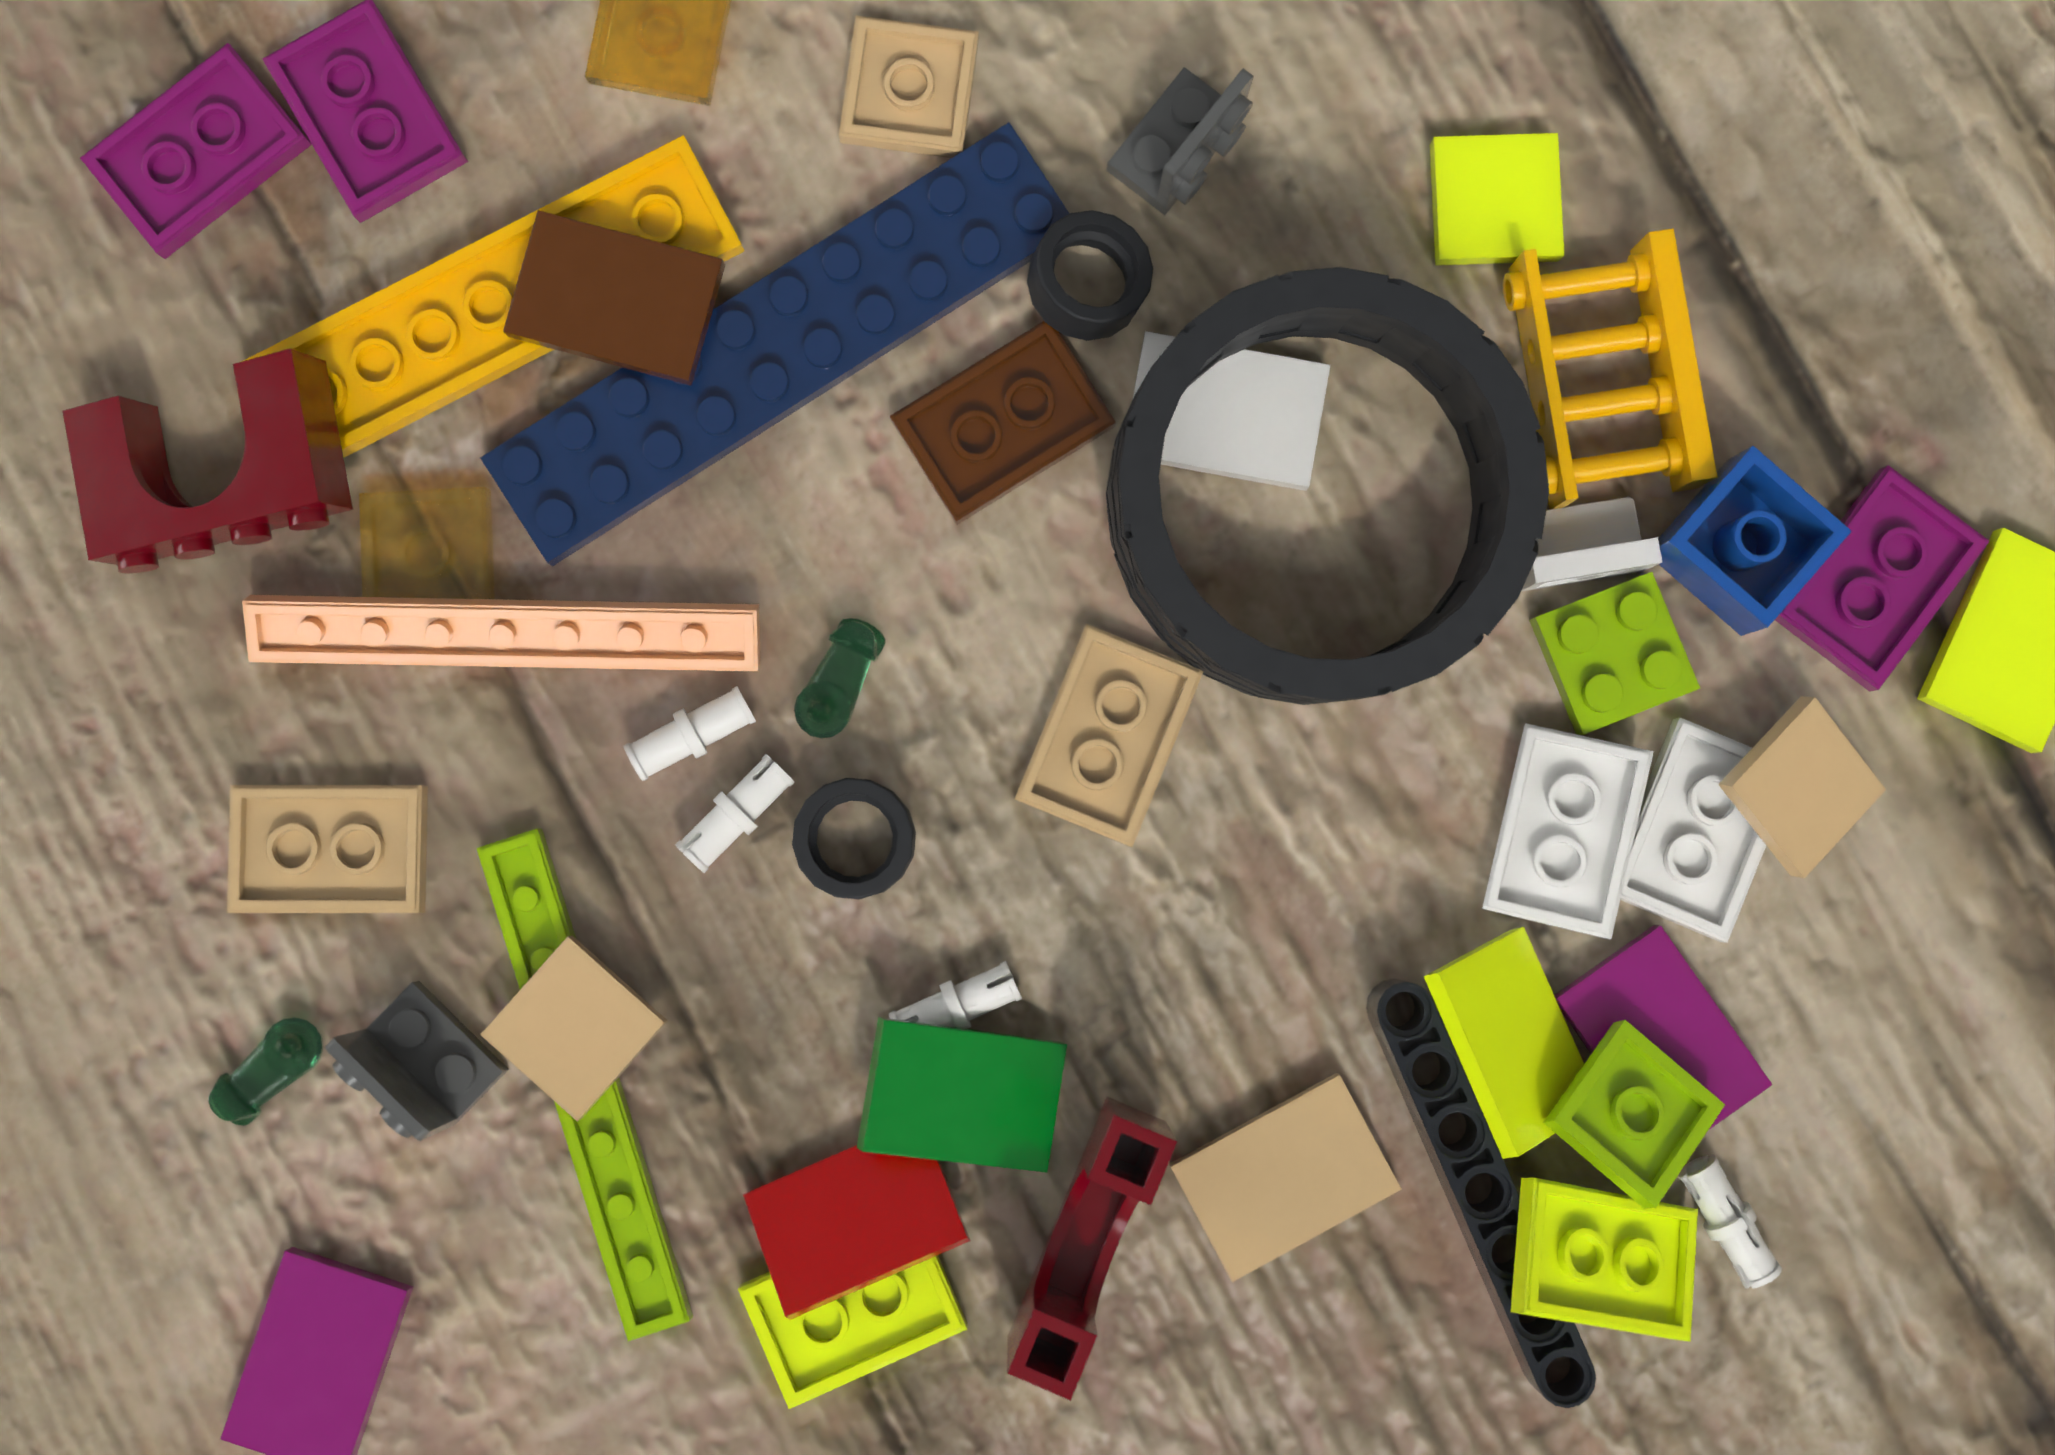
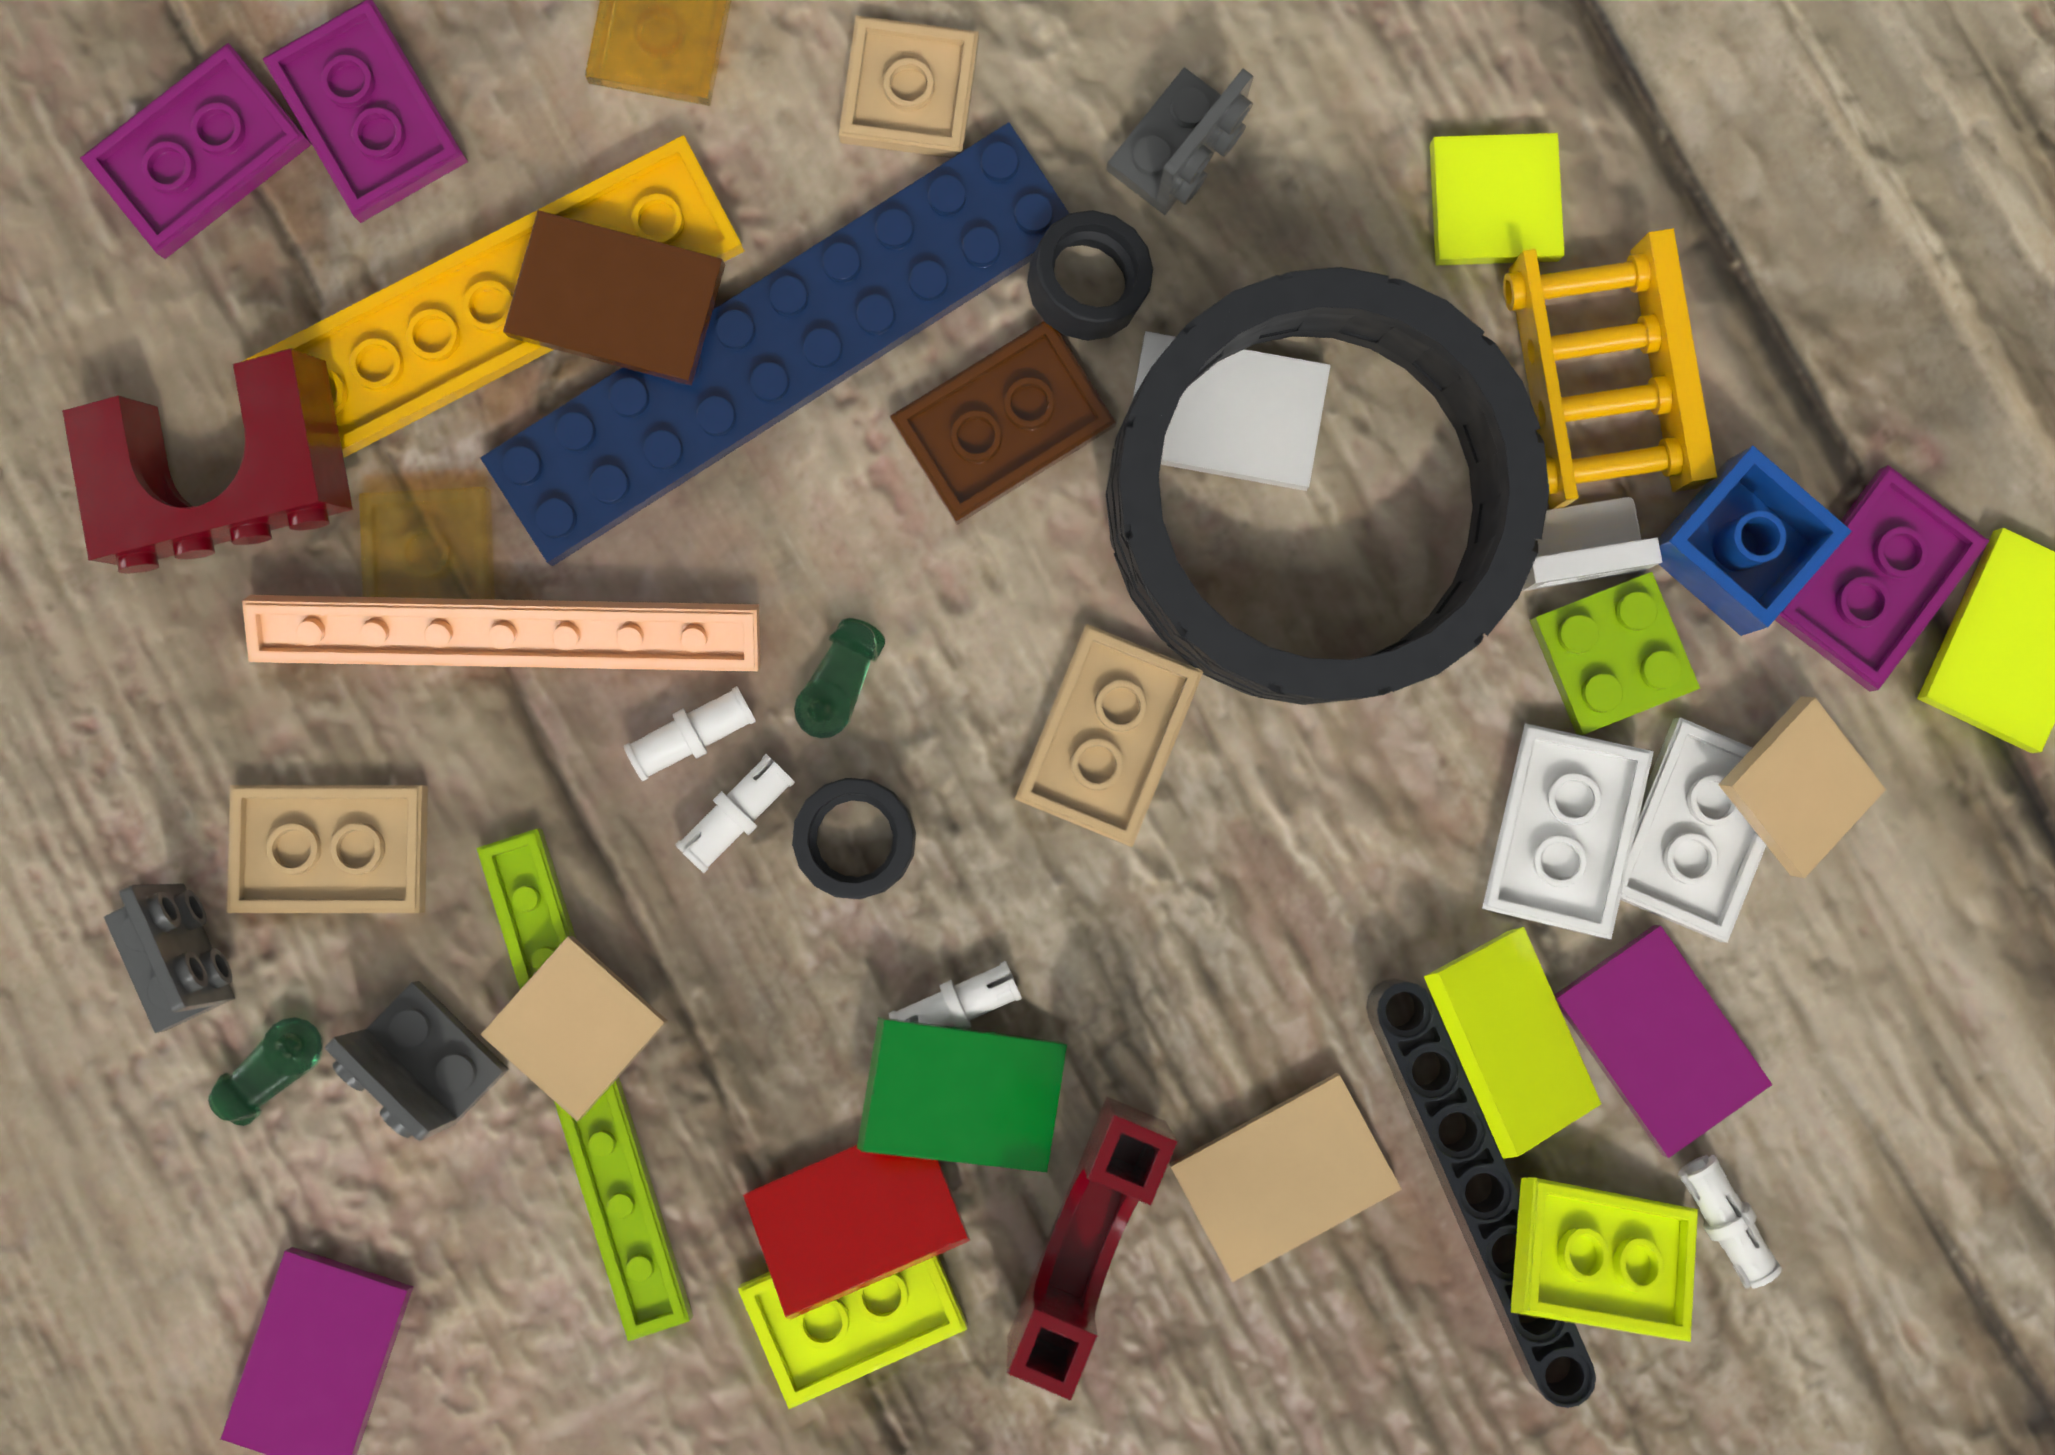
(169, 953): none -> dark grey bracket
(1634, 1114): lime plate -> none

